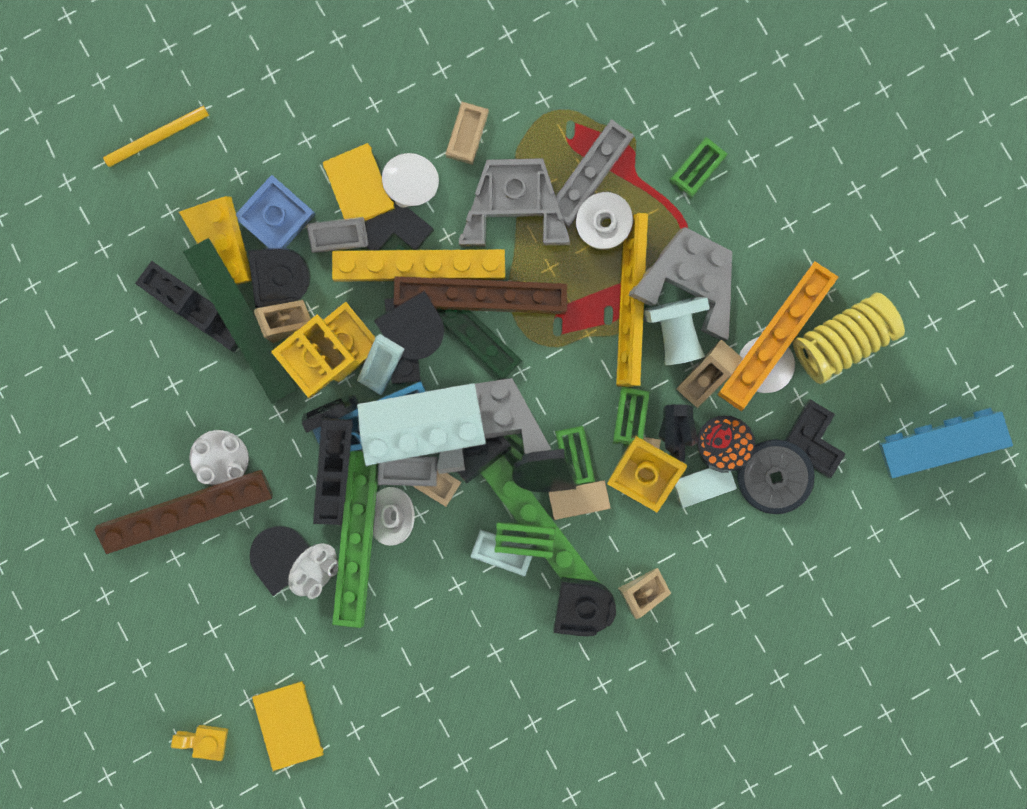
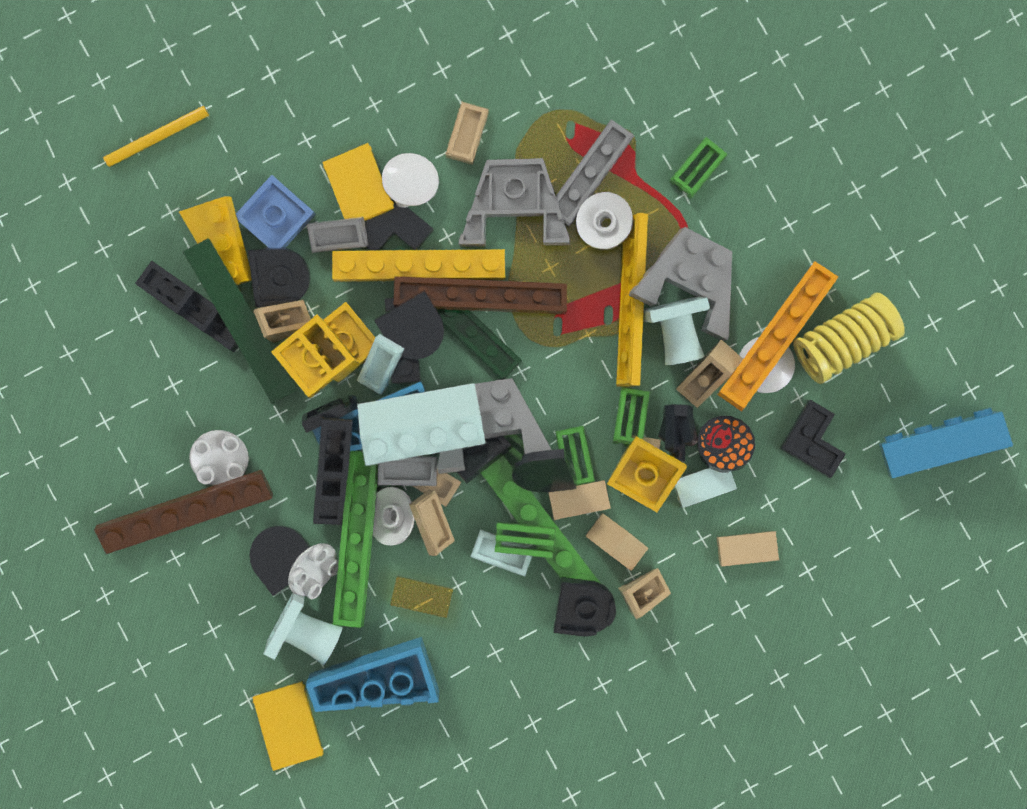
(206, 743): yellow plate -> none
(303, 632): none -> light aqua plant
(376, 679): none -> dark azure wedge
(421, 596): none -> clear yellow tile
(432, 522): none -> tan tile
(616, 542): none -> tan slope
(747, 548): none -> tan tile
(781, 495): dark grey wheel -> none

